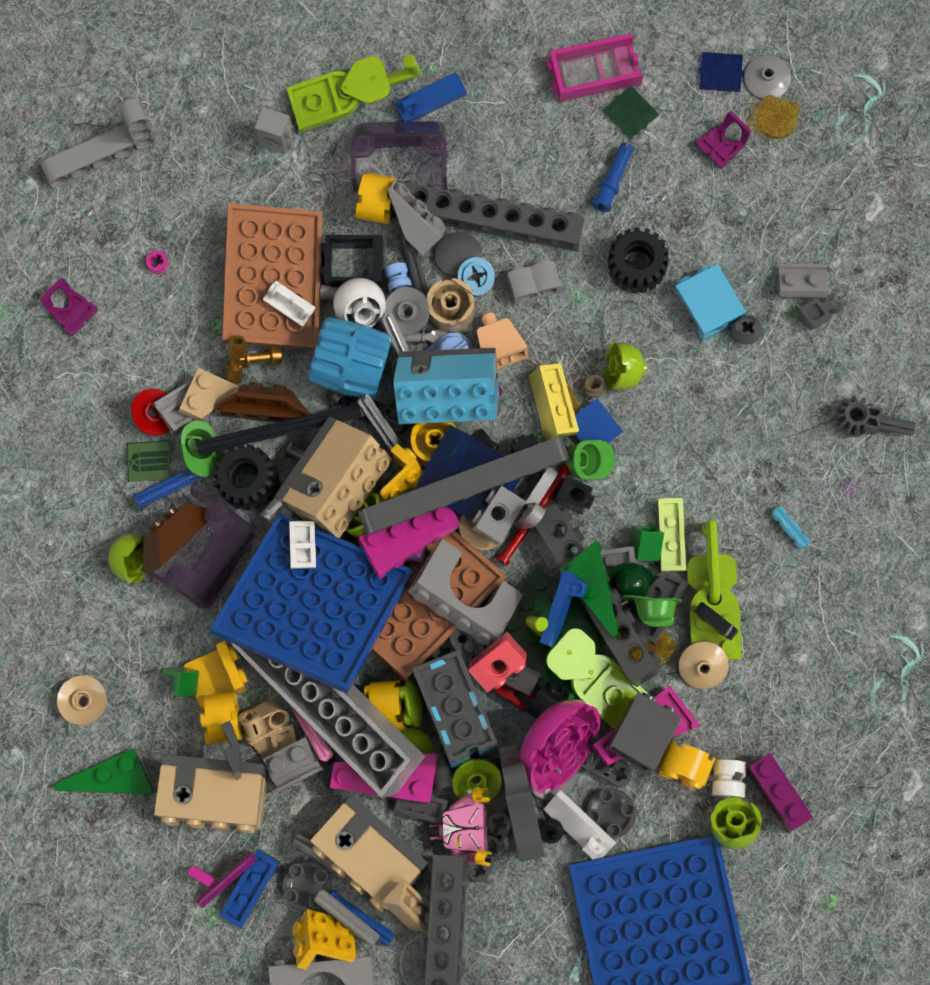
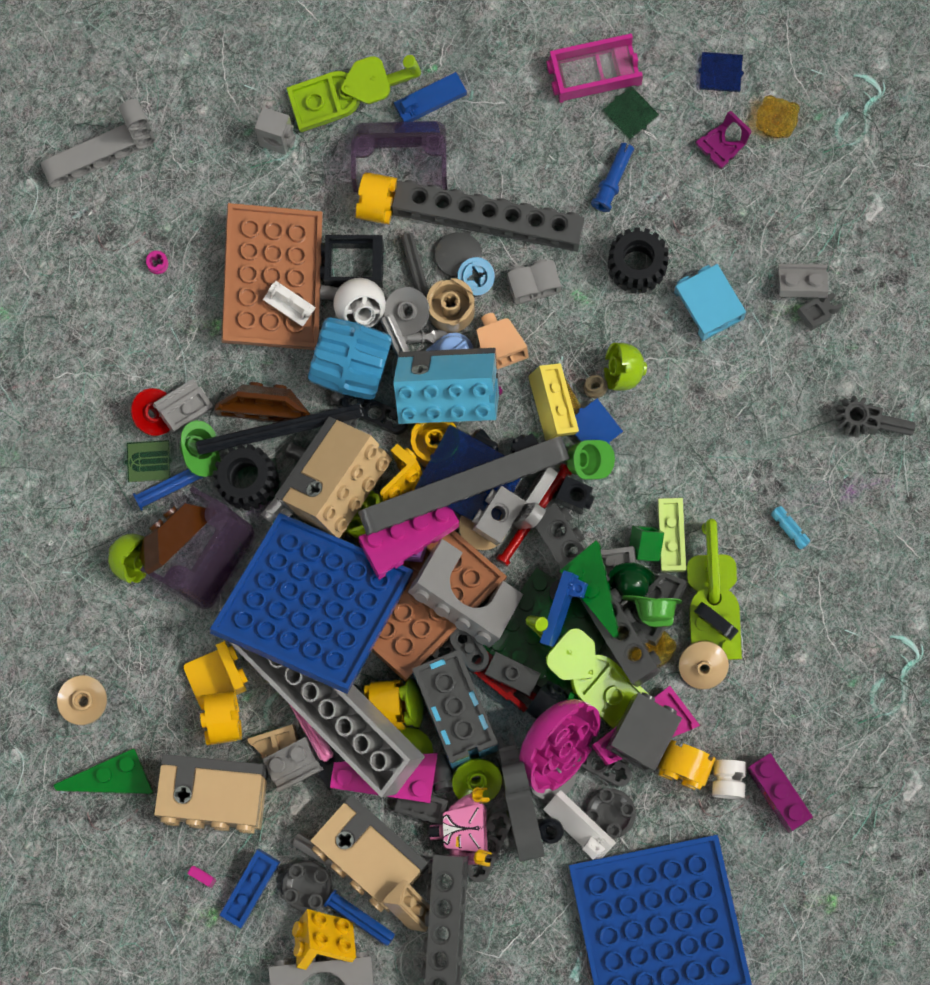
(75, 314): magenta piece -> none
(183, 680): green panel -> none
(204, 394): tan wing -> none
(228, 878): magenta bar -> none
(232, 754): dark grey slope -> none
(241, 358): pearl gold bar -> none
(262, 721): tan piece -> none
(302, 544): white slope -> none
(346, 917): light grey axle -> none
(378, 422): dark grey axle -> none
(397, 276): light blue wheel -> none
(417, 223): light grey slope -> none
(502, 649): coral brick -> none
(735, 823): lime cylinder -> none
(746, 321): dark grey piece -> none
(761, 85): light grey dish -> none

